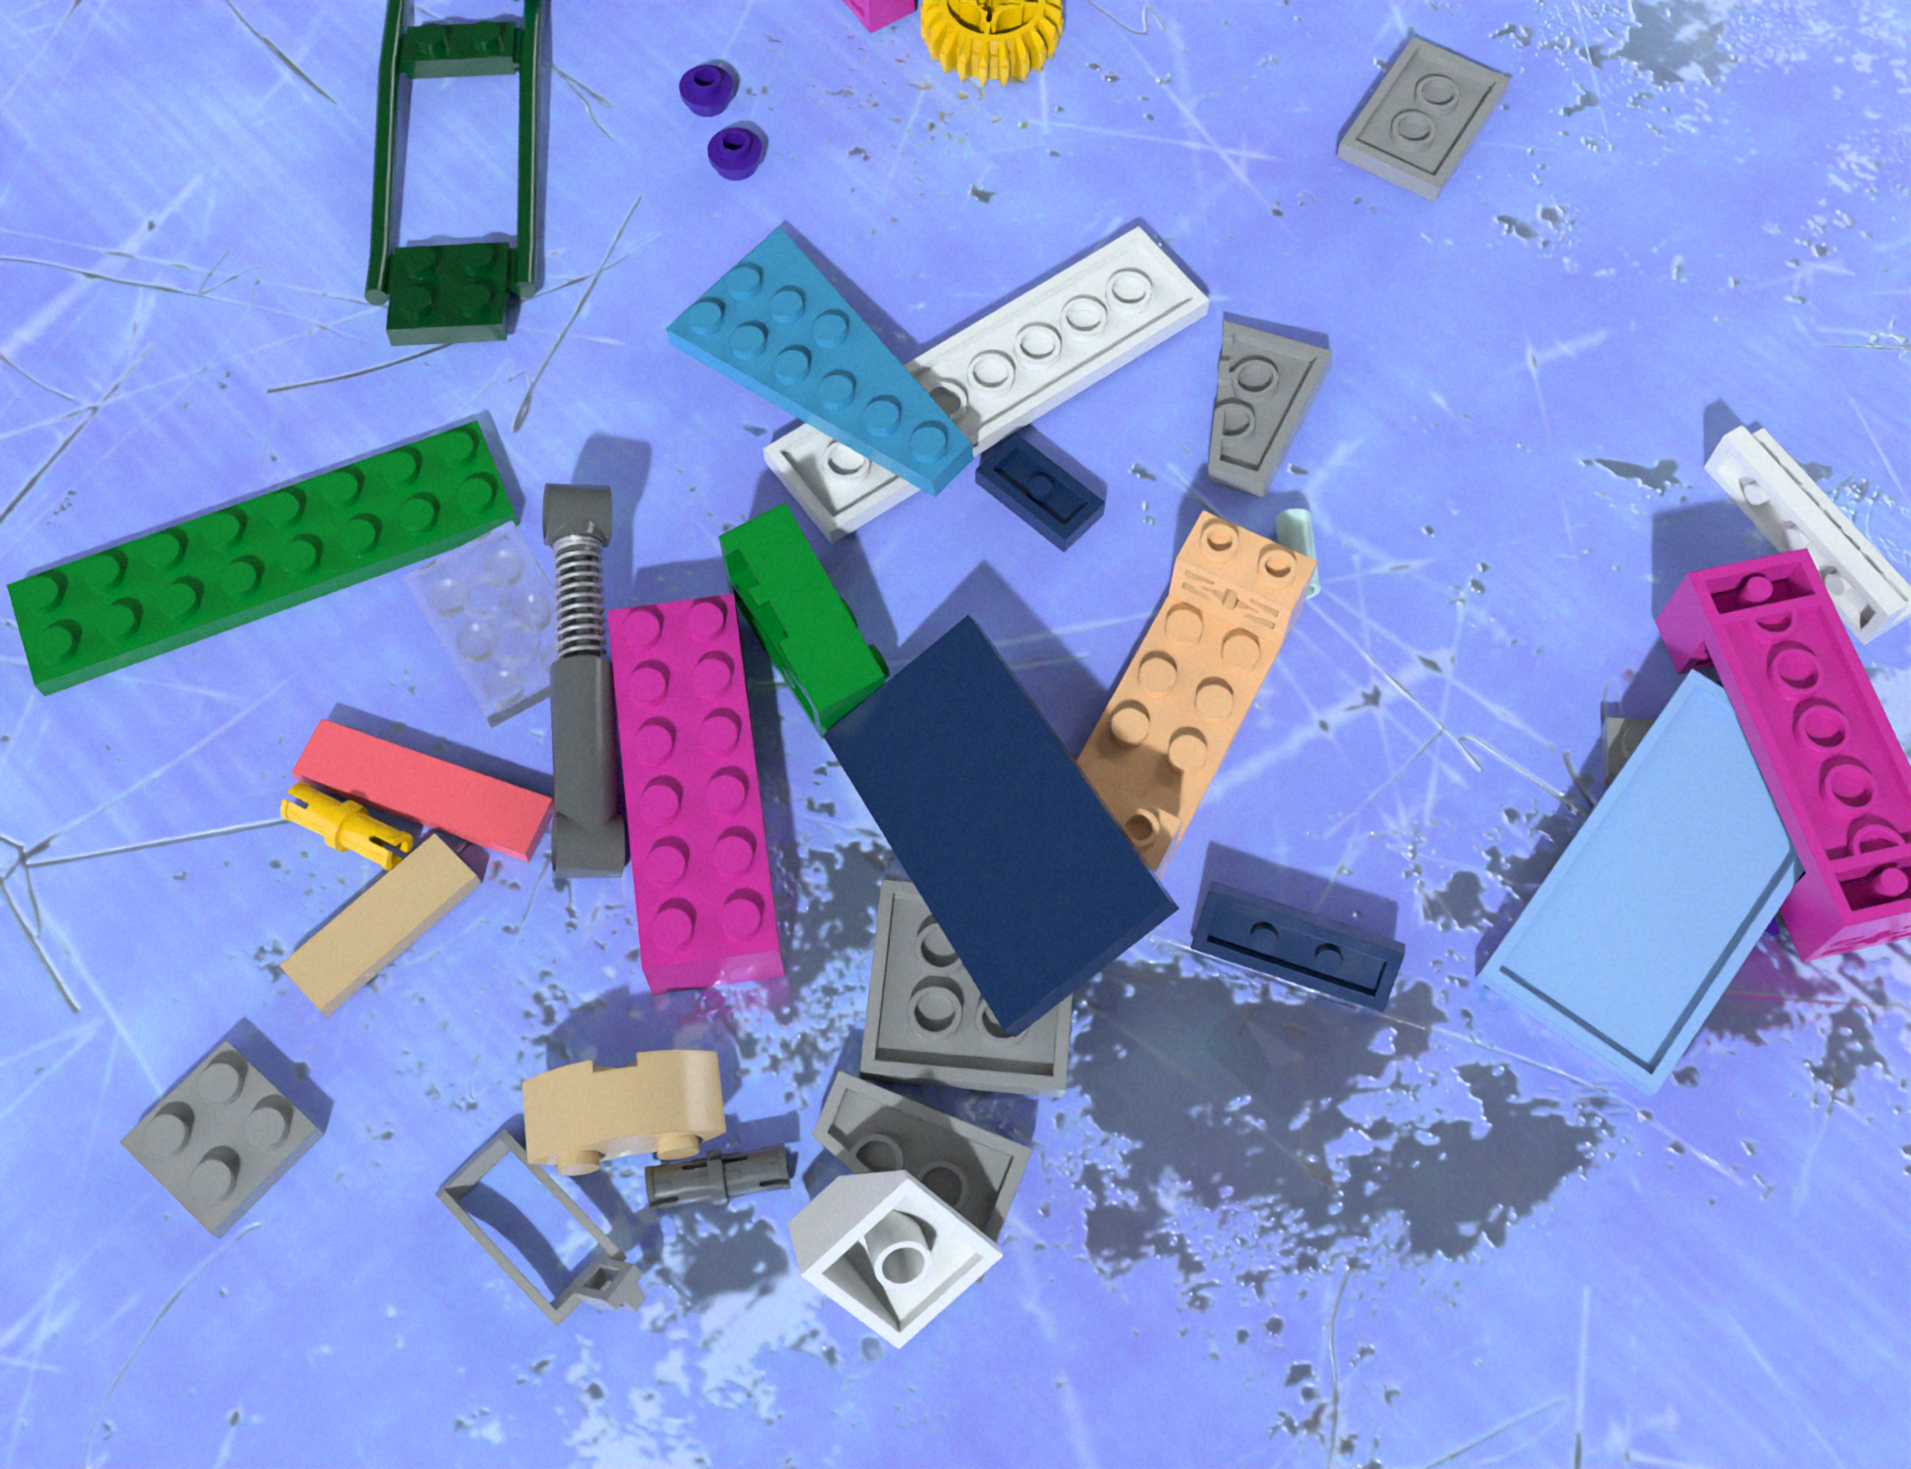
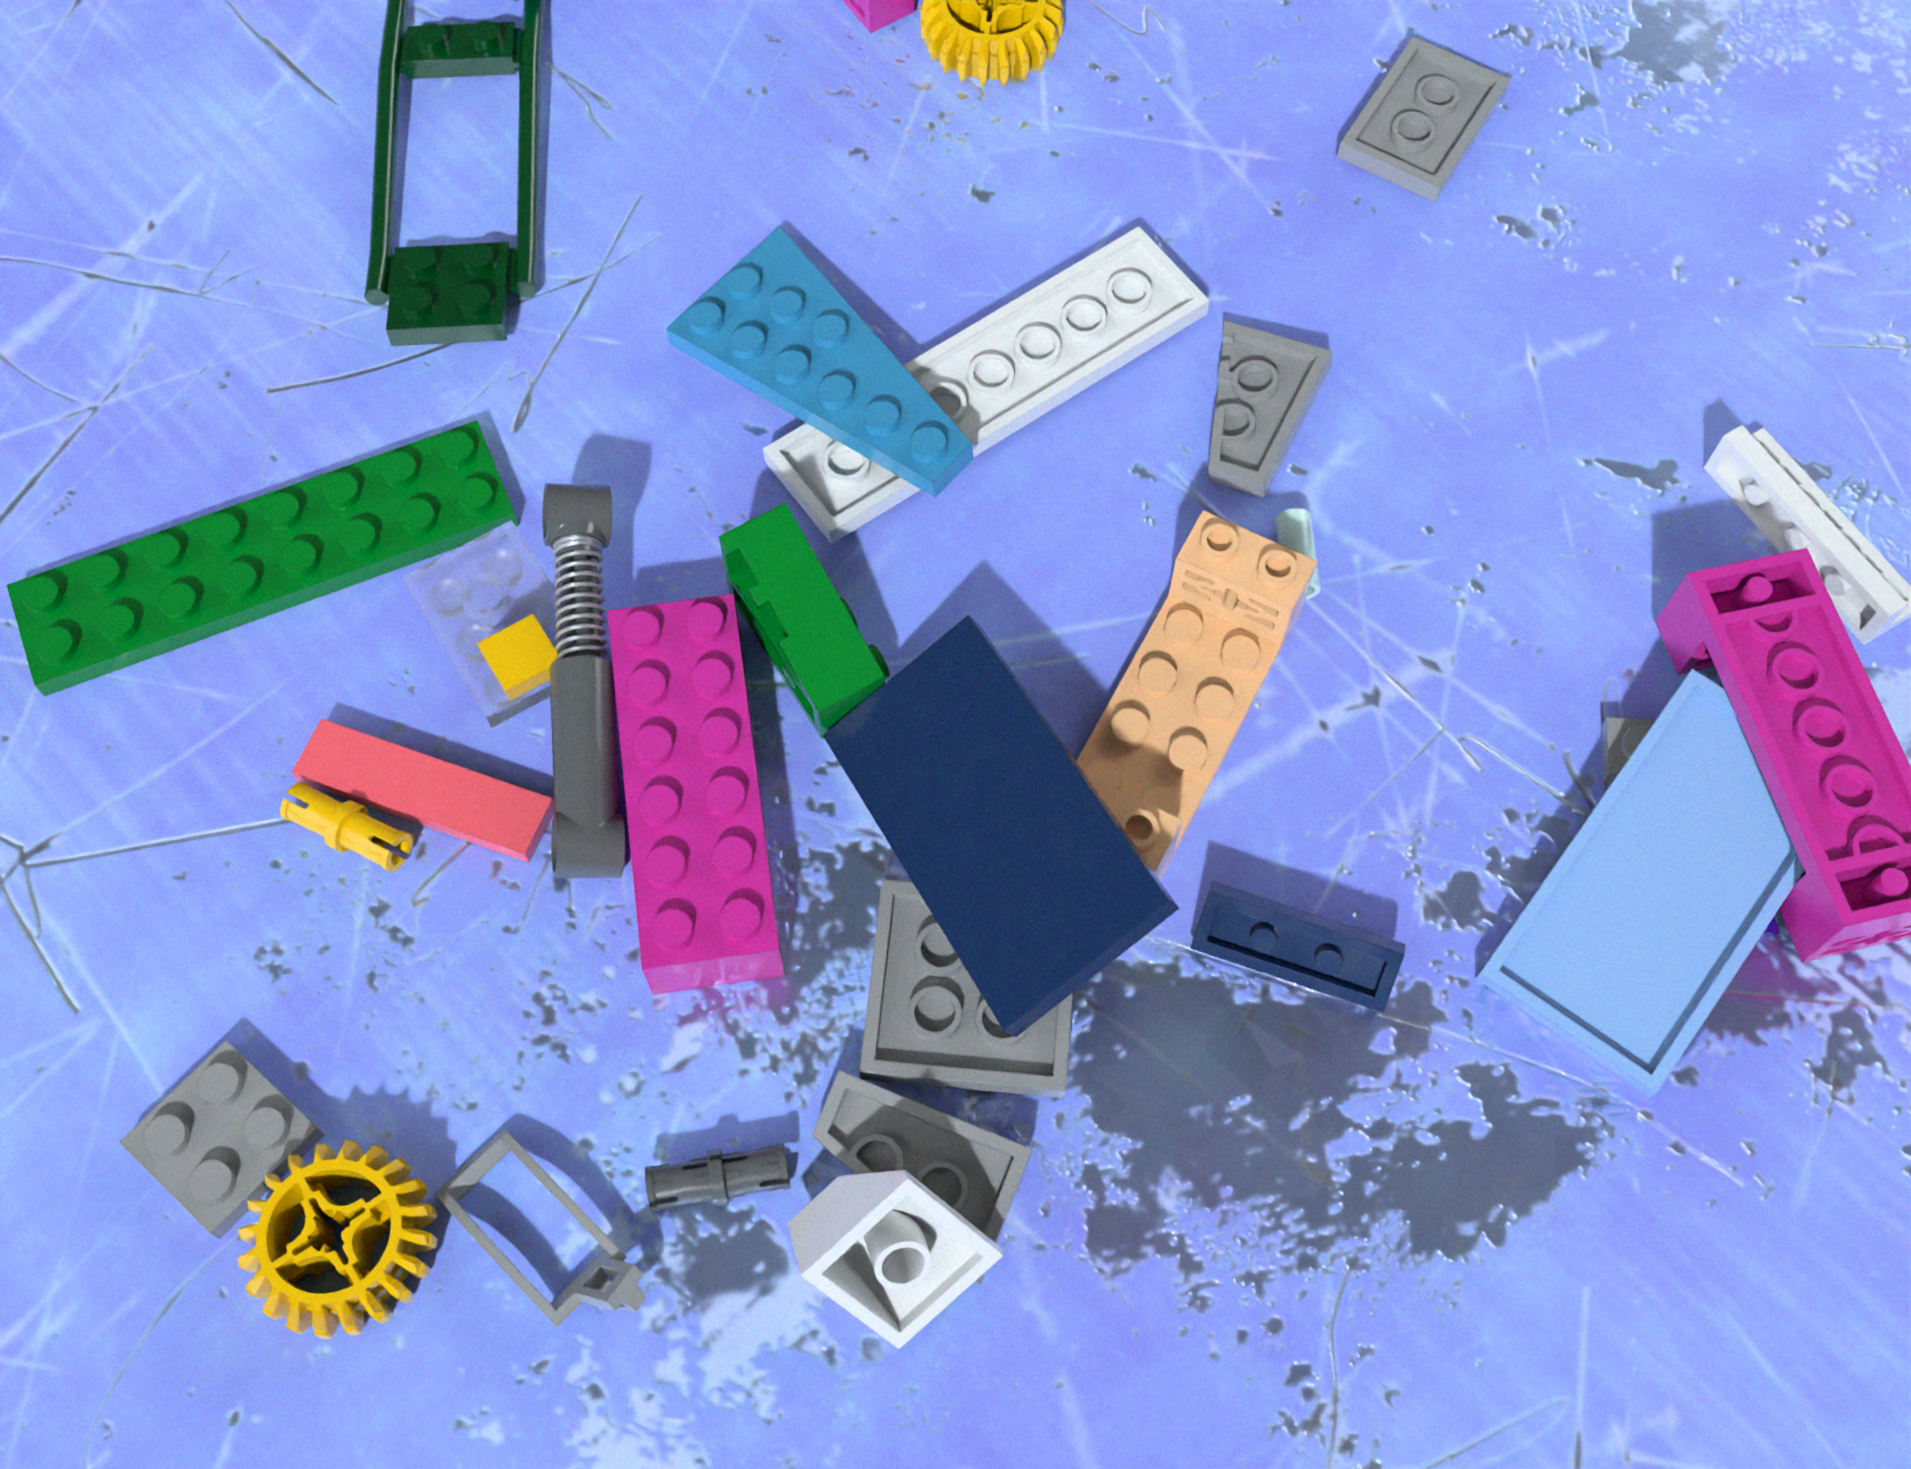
(283, 1263): none -> yellow gear
(380, 924): tan tile -> none
(519, 656): none -> yellow tile
(603, 1113): tan brick -> none
(706, 90): dark purple plate -> none
(735, 153): dark purple plate -> none
(1039, 492): dark blue plate -> none

